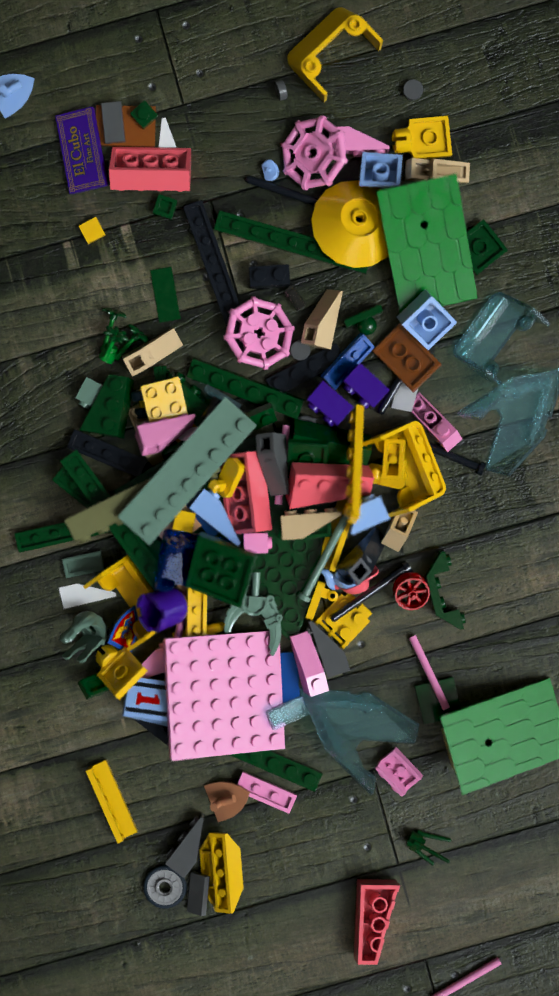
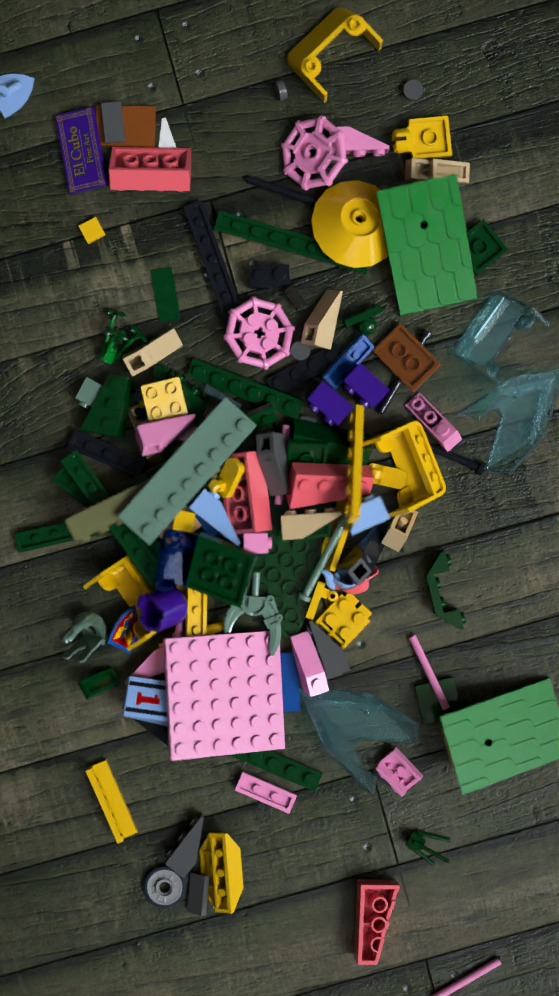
(76, 595): white sticker -> none
(83, 564): sand green tile -> none
(119, 669): yellow plate -> none
(144, 114): dark green plate -> none
(165, 207): dark green plate -> none
(226, 799): nougat shield -> none
(270, 170): light blue piece -> none
(287, 713): clear light blue tile -> none
(380, 170): light blue slope -> none
(393, 459): yellow slope -> none
(404, 399): white sticker -> none
(405, 568): black bar -> none
(411, 591): red wheel -> none
(426, 319): light blue slope -> none

